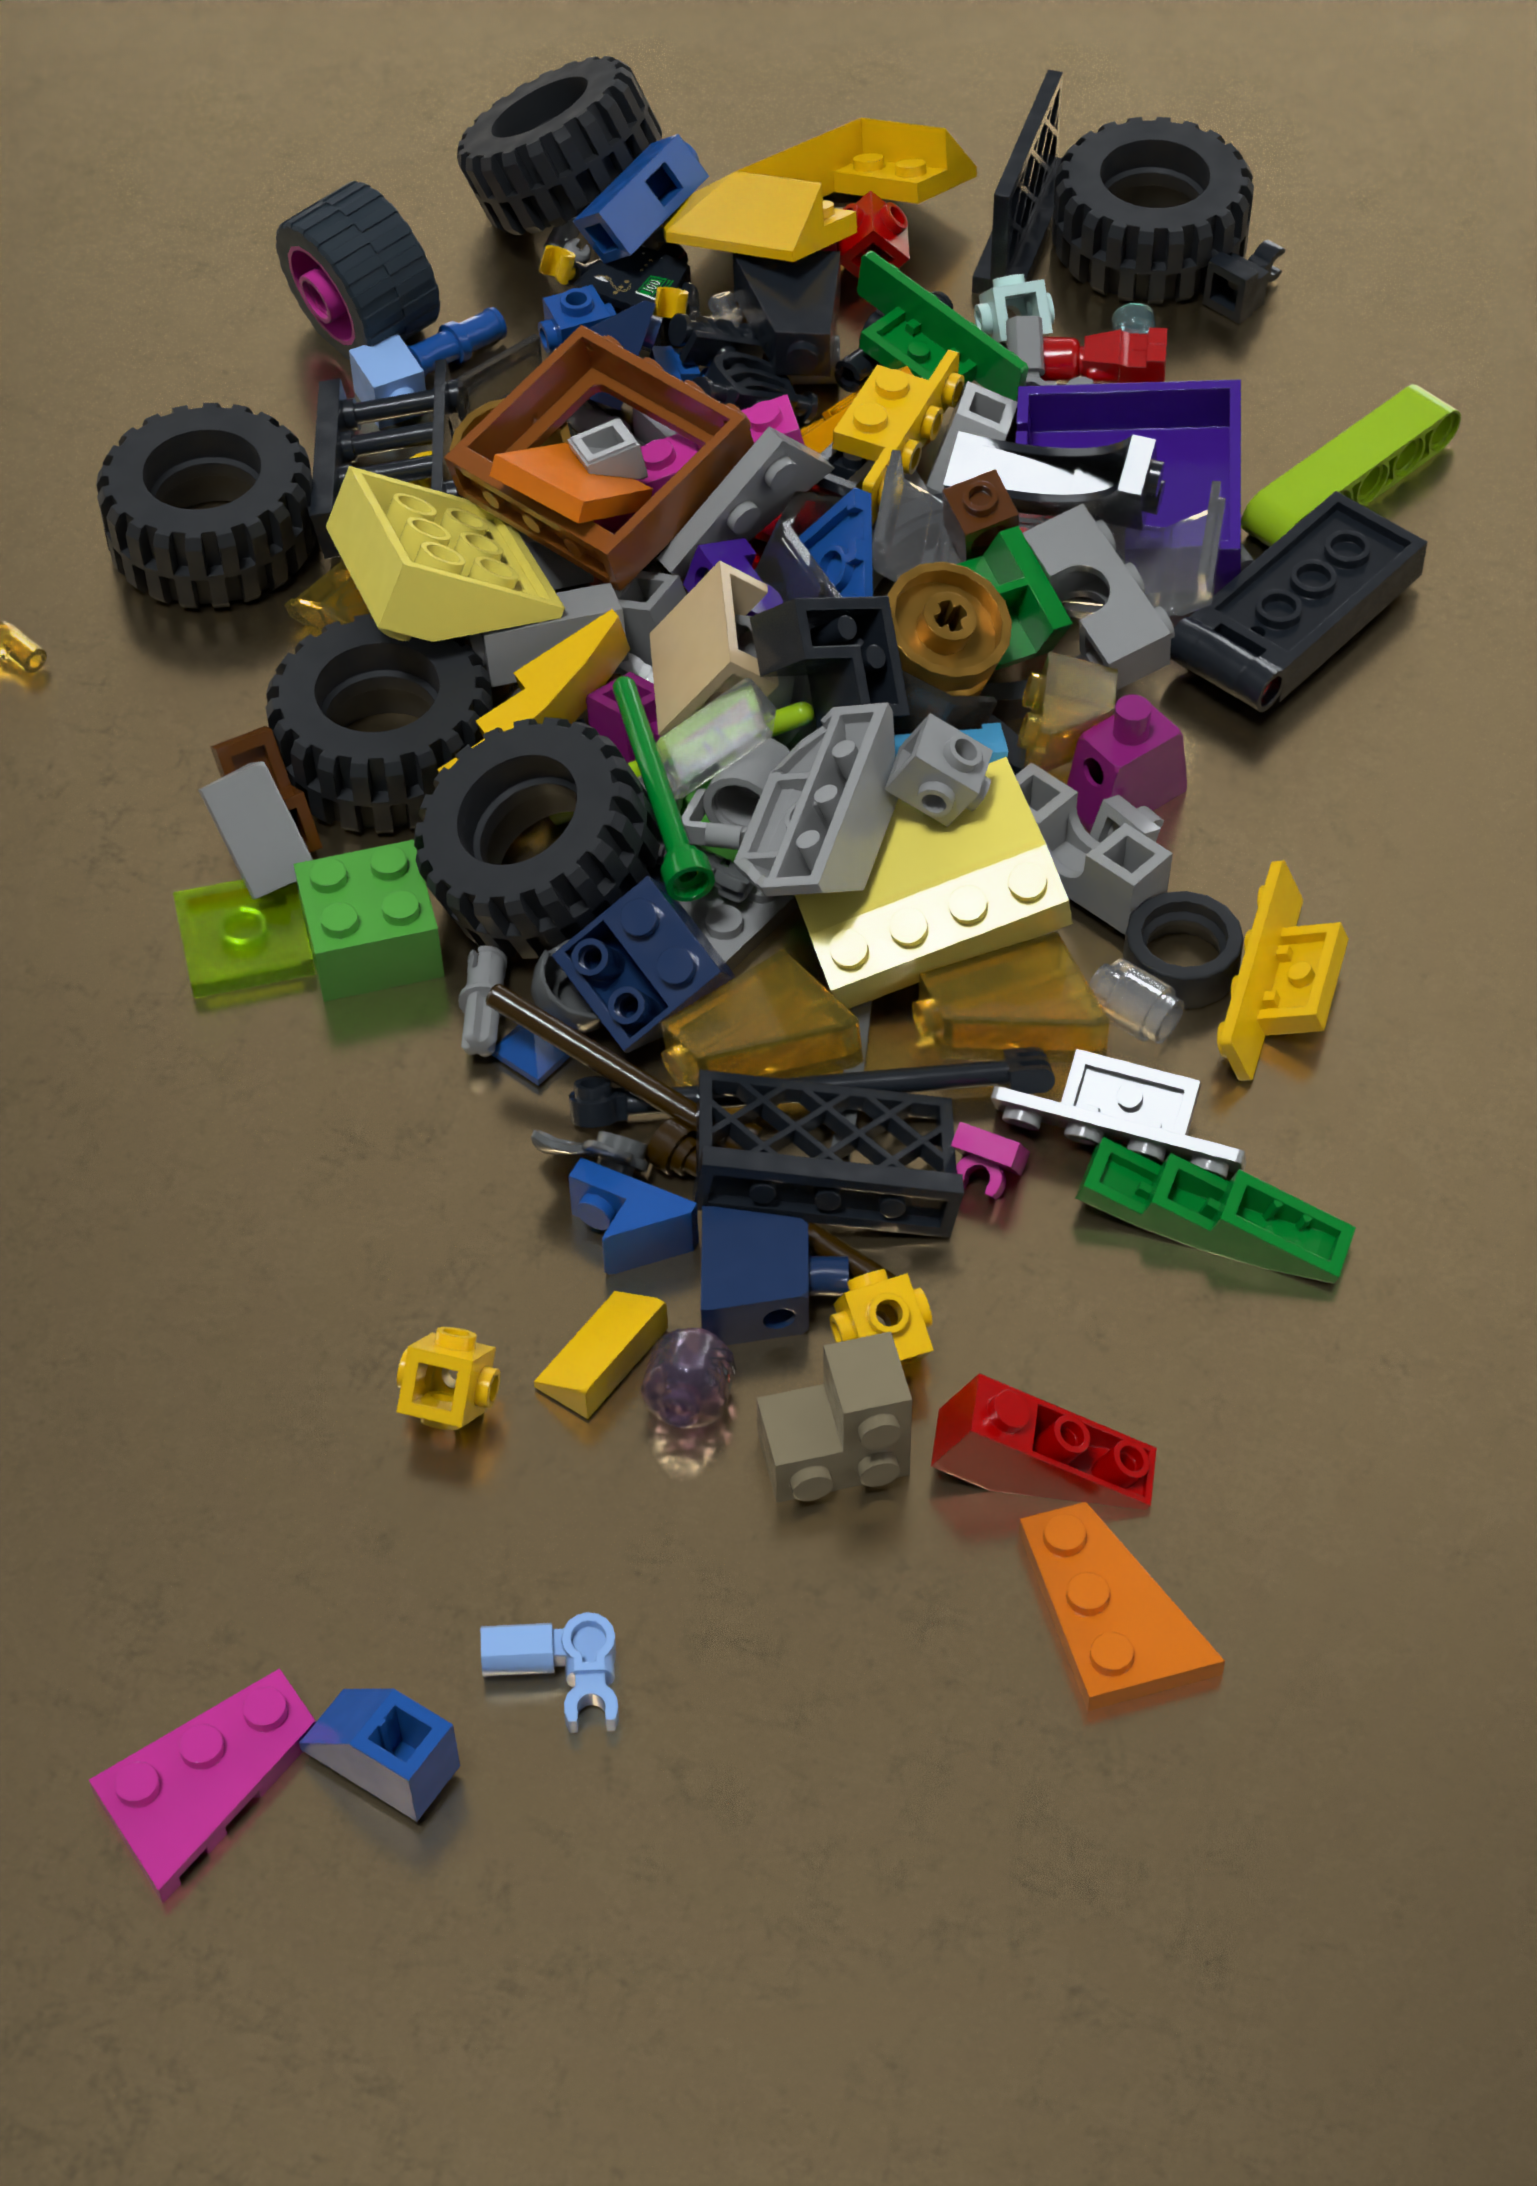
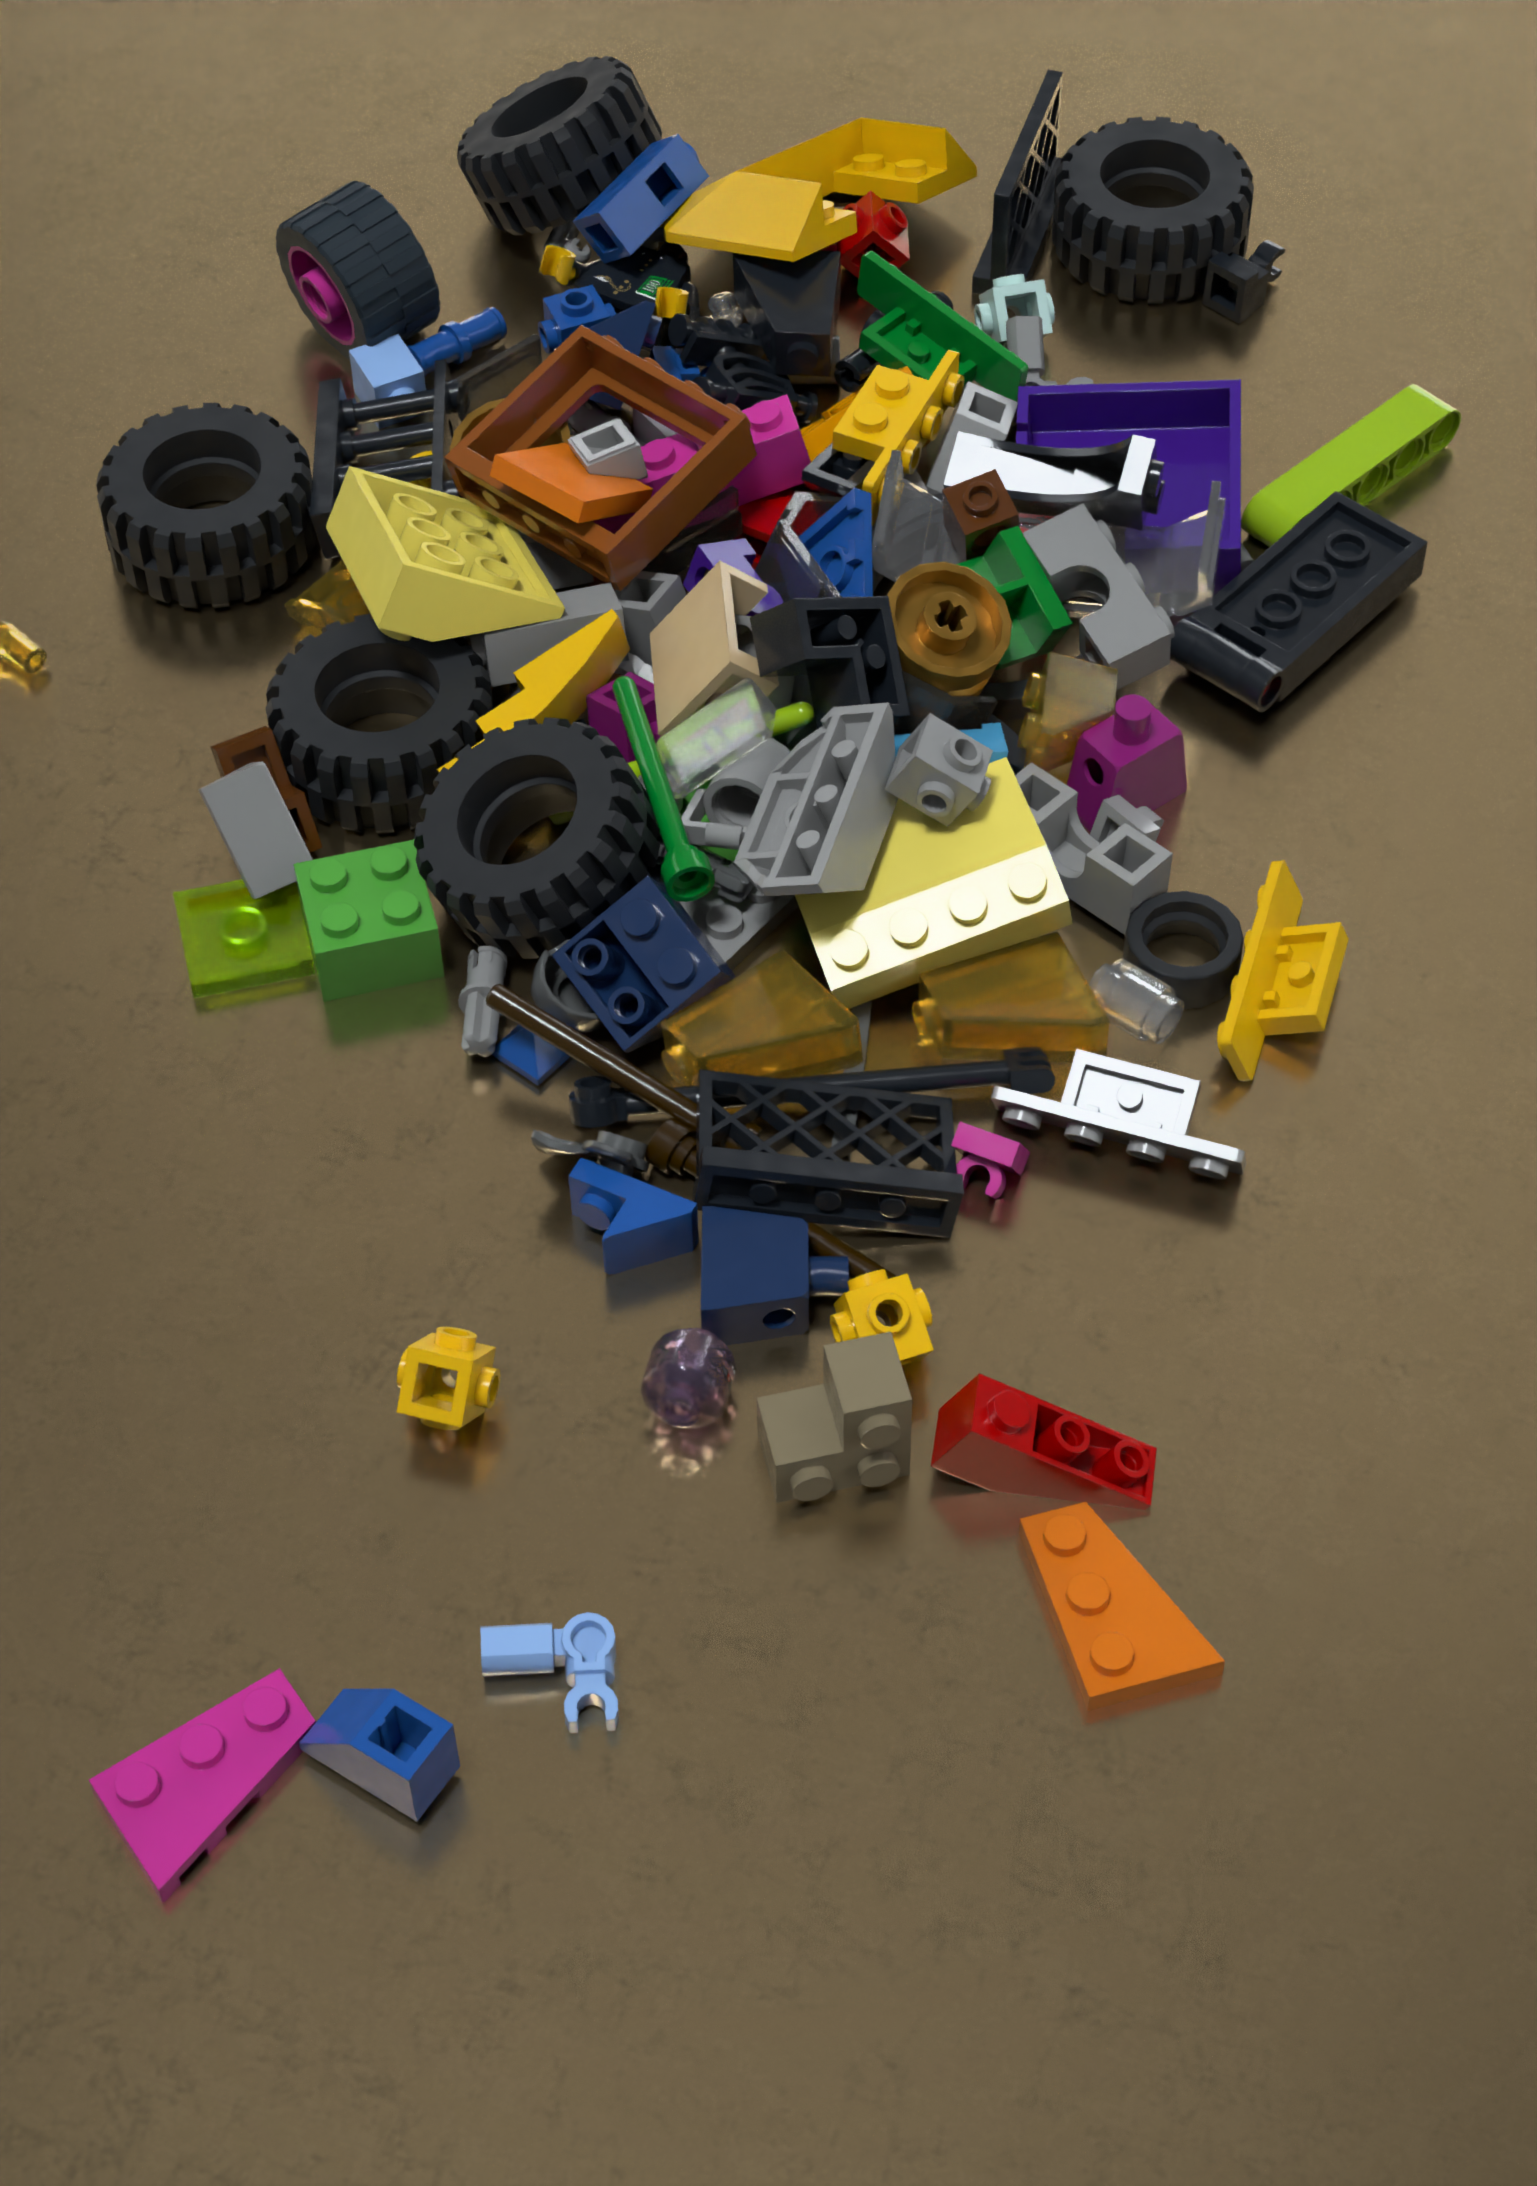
(604, 1351): yellow slope -> none
(748, 497): light grey wing -> none
(1107, 357): red piece -> none
(1134, 318): clear light blue hinge -> none
(1219, 1216): green slope -> none

